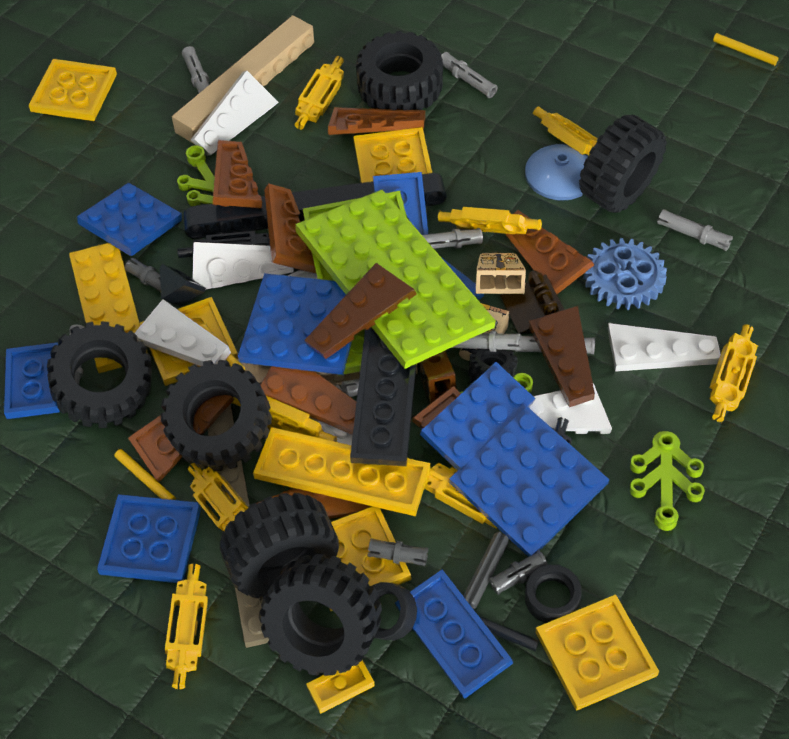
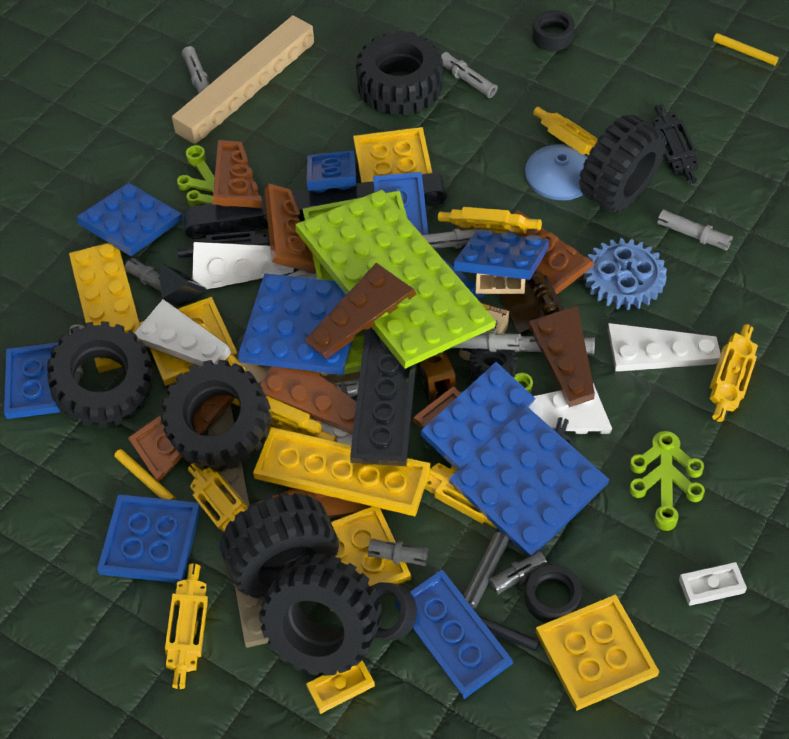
(73, 89): yellow plate -> none
(236, 111): white wing -> none
(312, 106): yellow piece -> none
(331, 171): none -> blue plate
(373, 120): dark orange wing -> none
(502, 254): none -> blue plate
(553, 18): none -> black tyre
(681, 160): none -> black piece
(712, 583): none -> white plate

